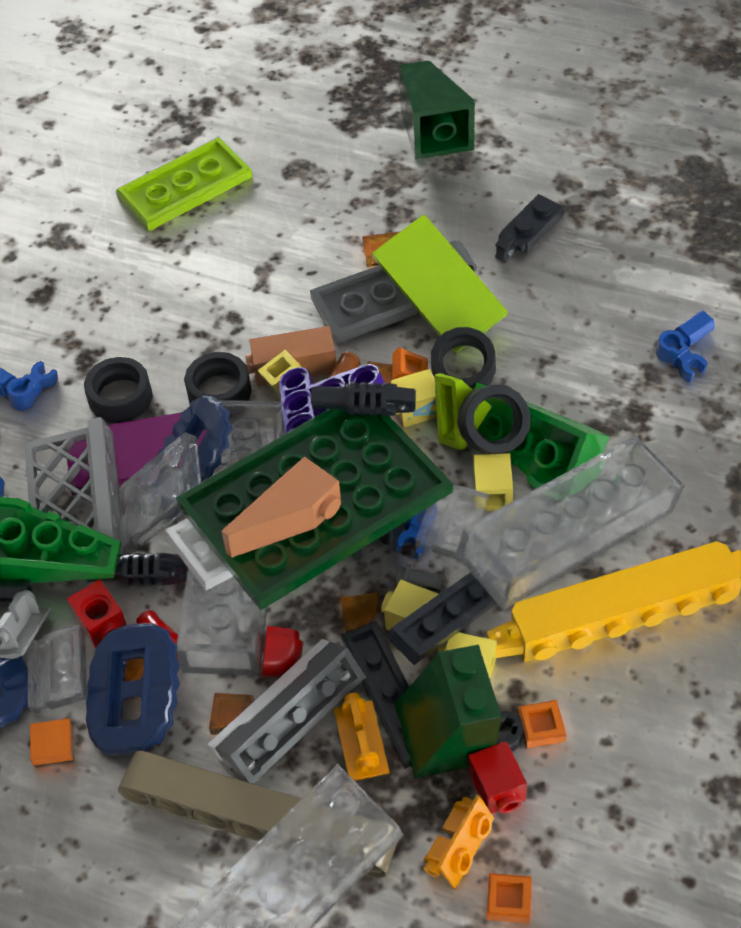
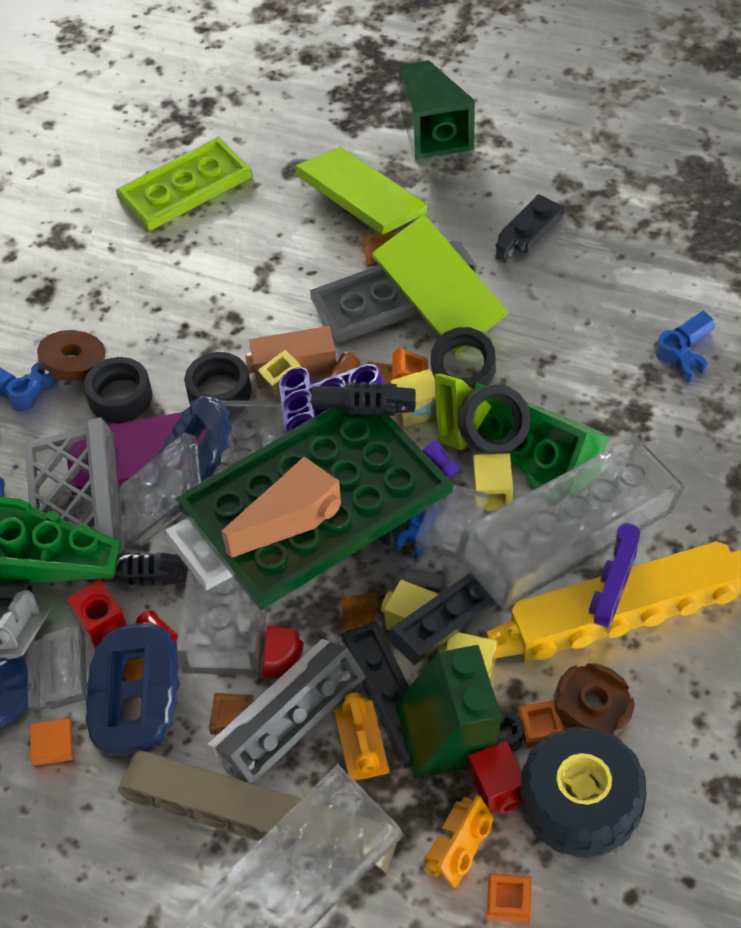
(55, 347): none -> reddish brown tile
(361, 190): none -> lime tile
(441, 459): none -> dark purple plate
(582, 791): none -> black wheel
(599, 681): none -> reddish brown tile
(615, 575): none -> dark purple plate

